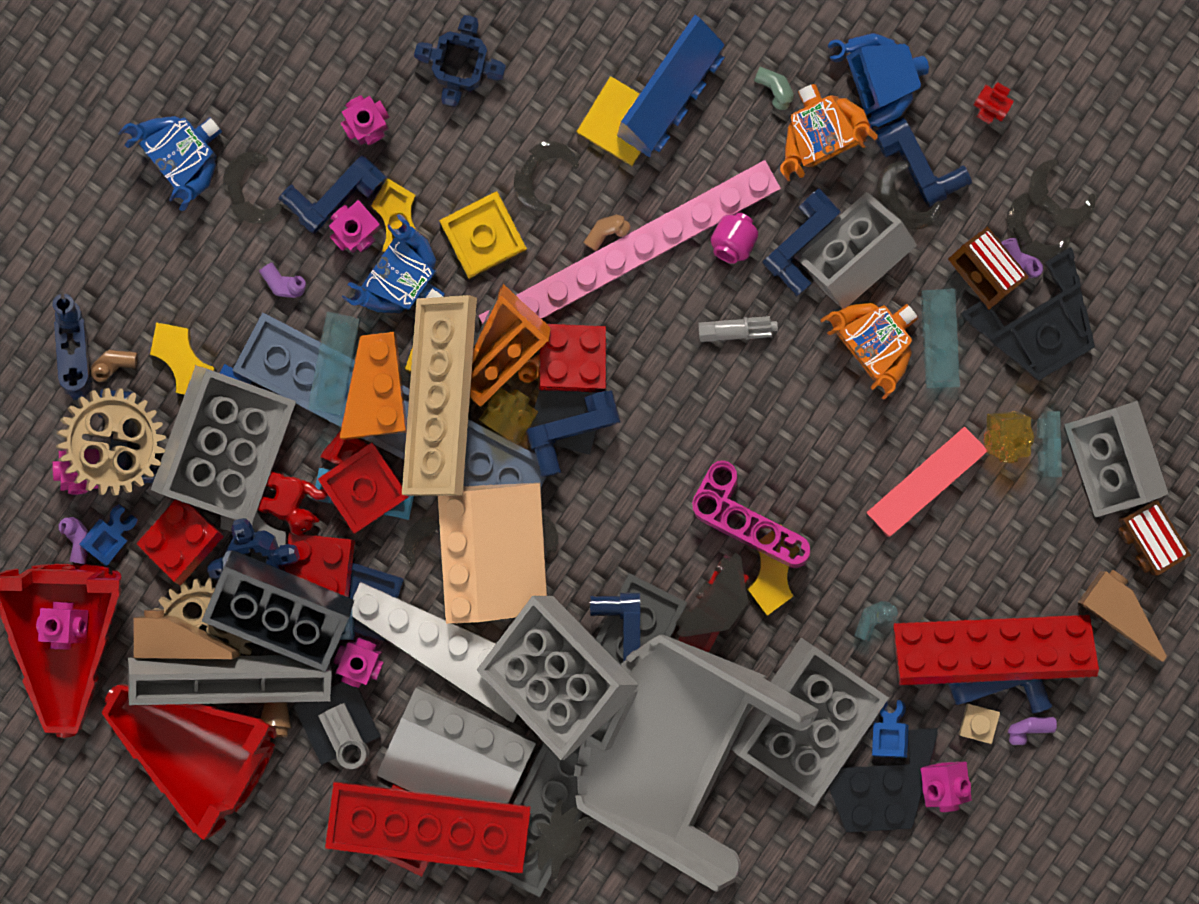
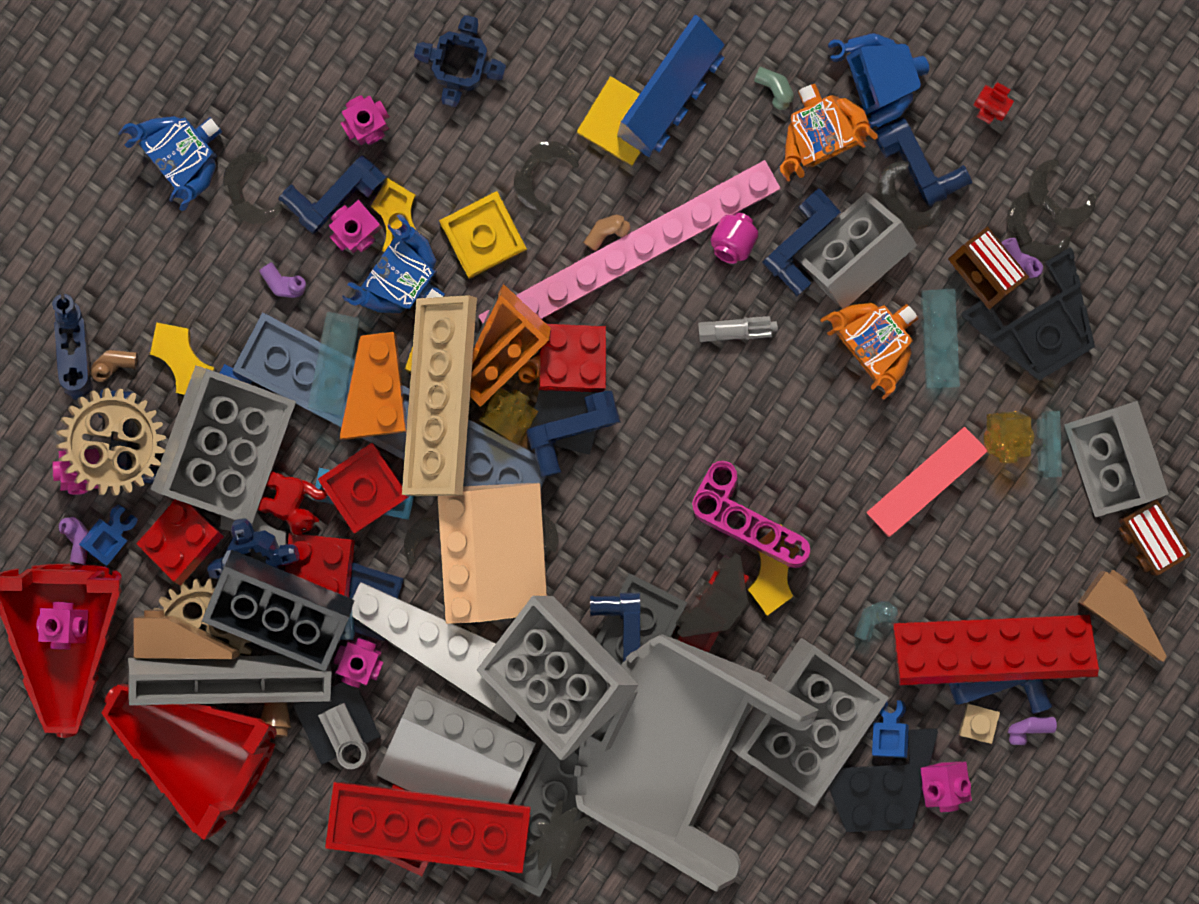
(341, 450): red slope -> none

